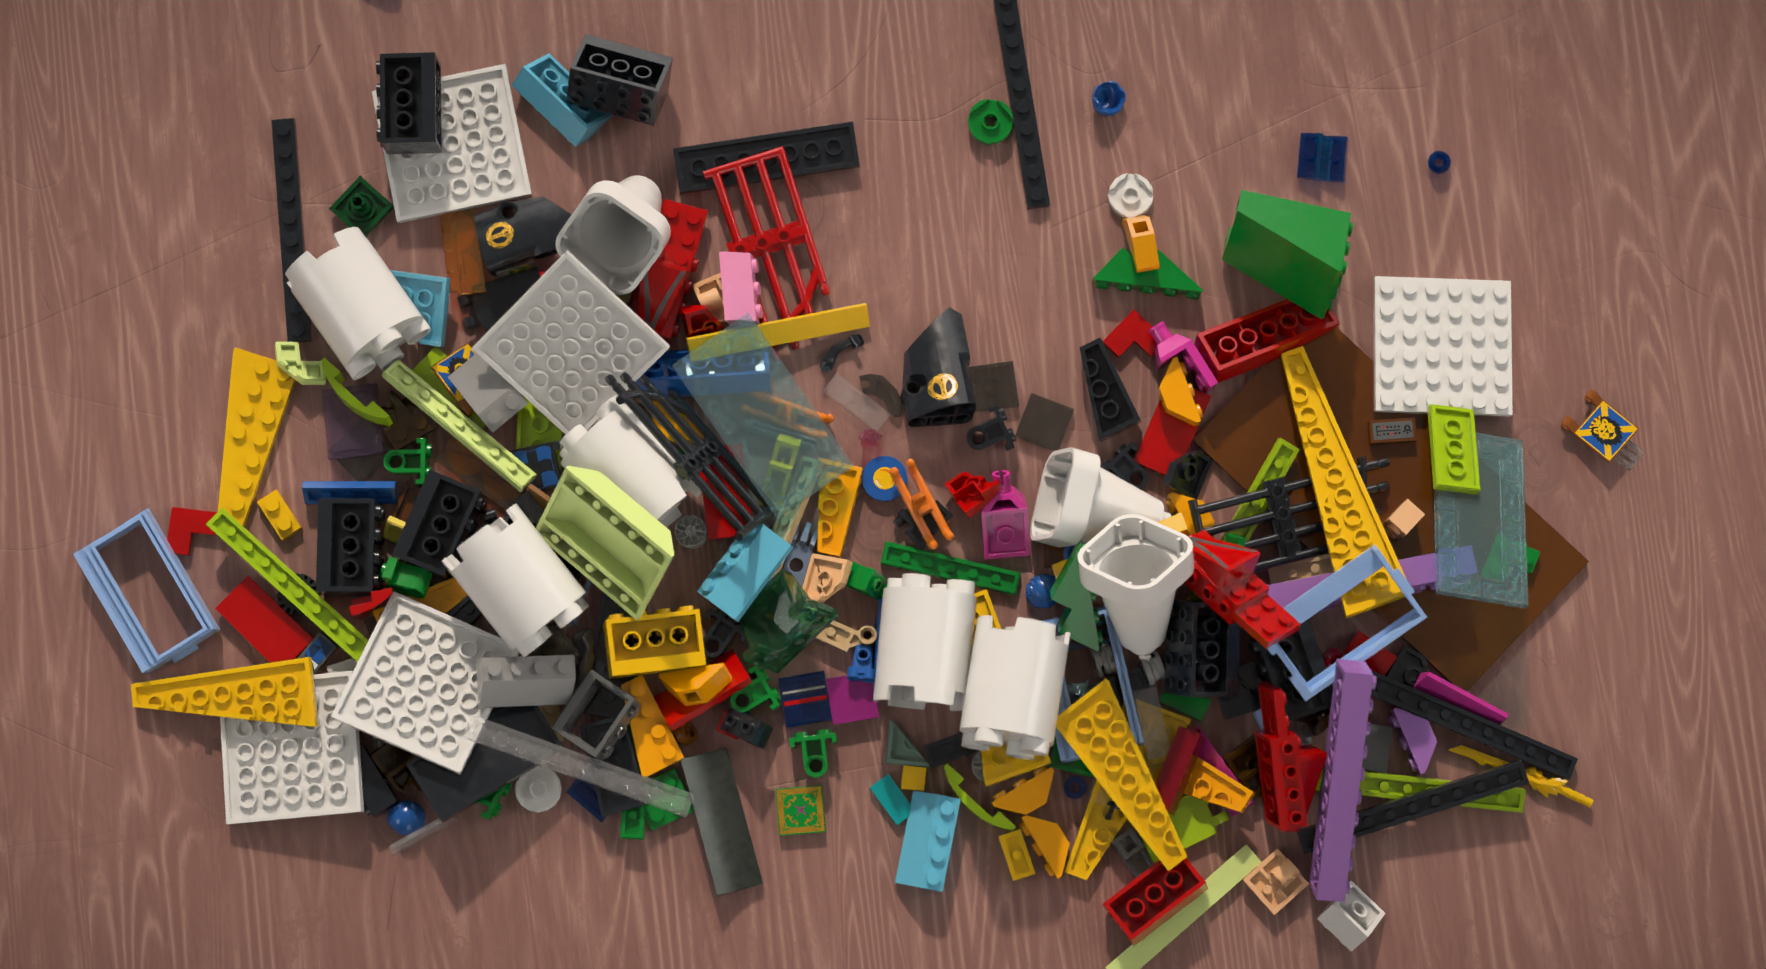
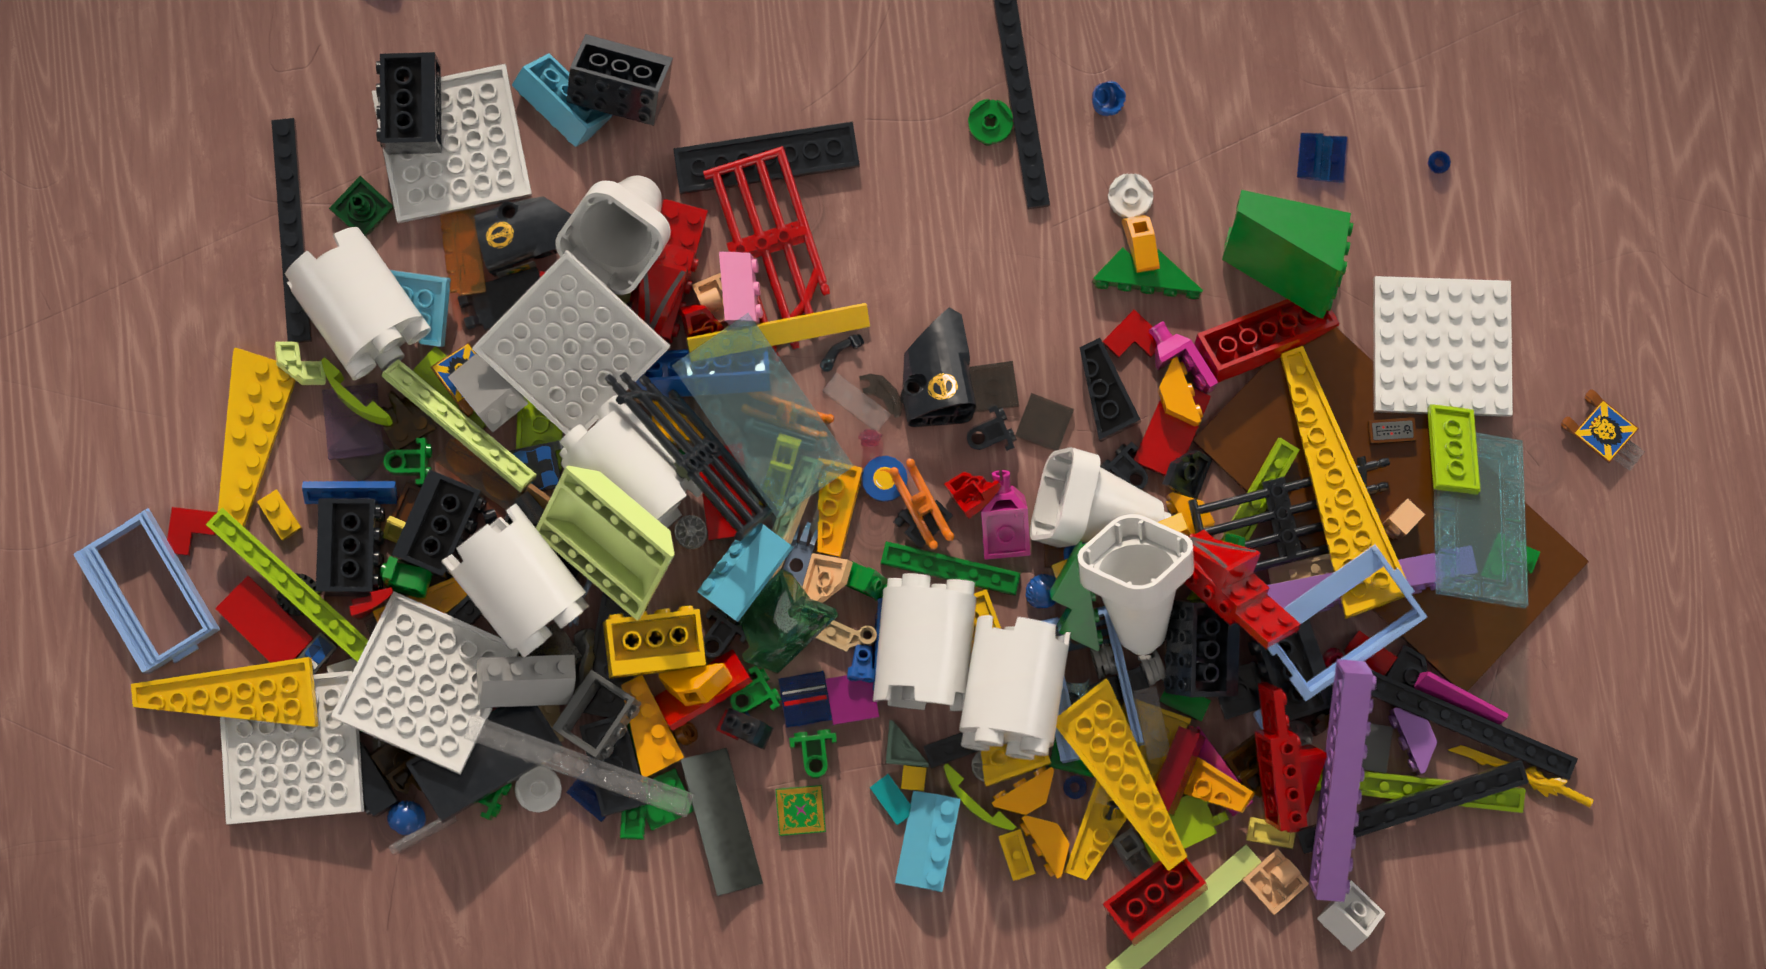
(1264, 833): none -> light yellow tile

